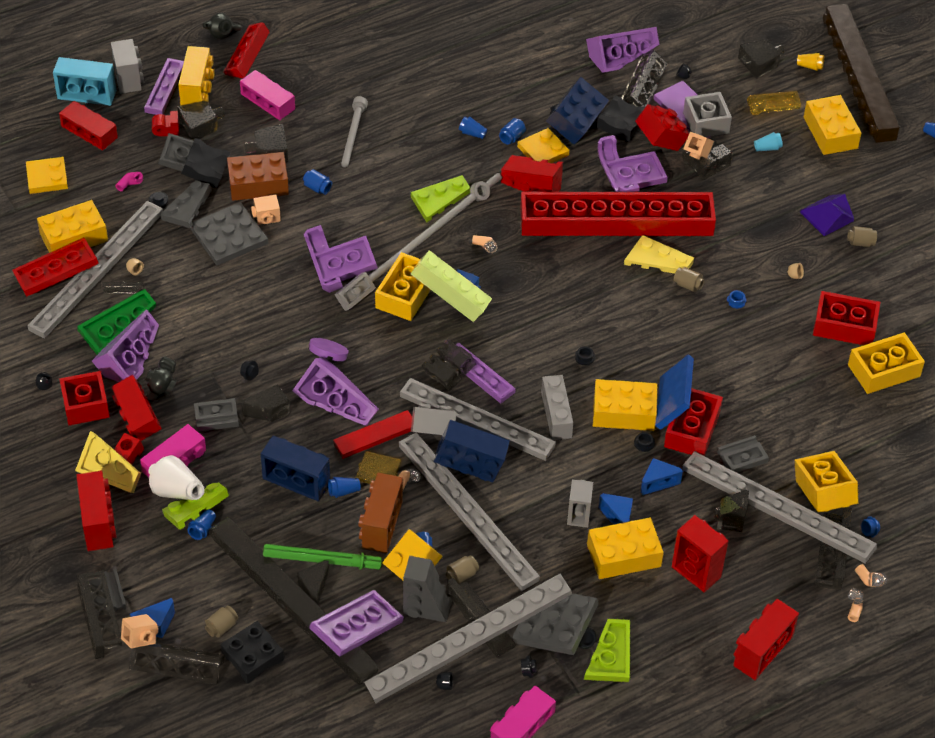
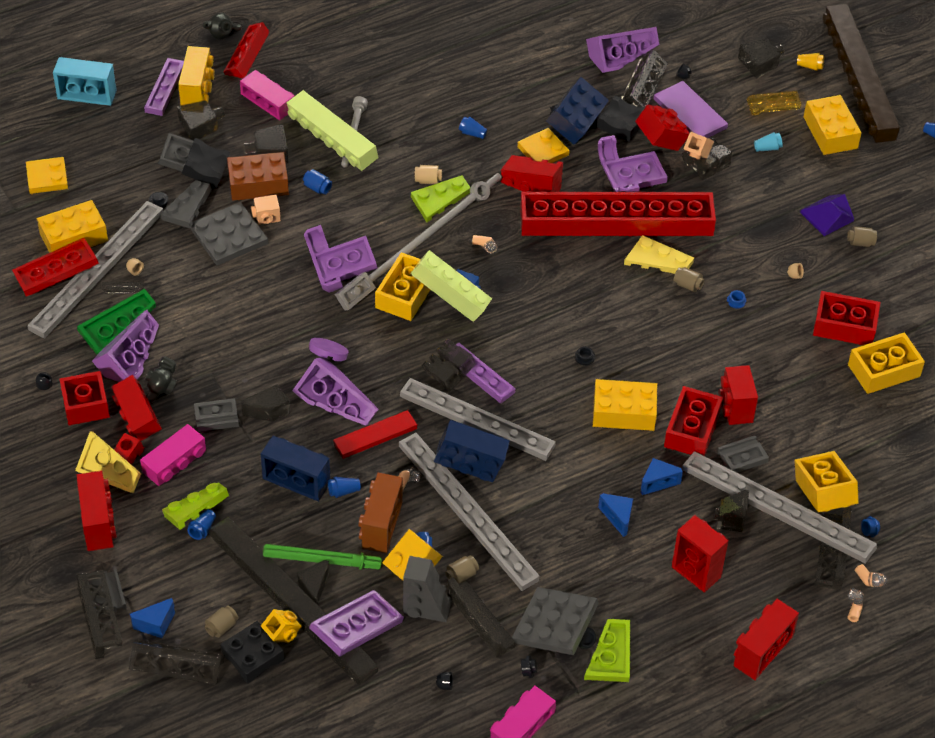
(88, 125): red brick -> none
(127, 66): light grey brick -> none
(131, 178): dark pink arm -> none
(139, 631): light nougat brick -> none
(165, 124): red leg -> none
(174, 480): white cone -> none
(249, 370): black plate -> none
(281, 626): none -> yellow brick
(332, 130): none -> yellowish green brick
(376, 463): clear yellow piece -> none
(428, 174): none -> tan brick
(431, 420): light grey brick -> none
(468, 638): light grey plate -> none
(512, 131): blue brick -> none
(557, 407): light grey brick -> none
(580, 503): light grey brick -> none
(625, 548): yellow brick -> none
(644, 442): black plate -> none
(674, 392): blue tile -> none
(707, 114): light grey brick -> none
(738, 395): none -> red brick

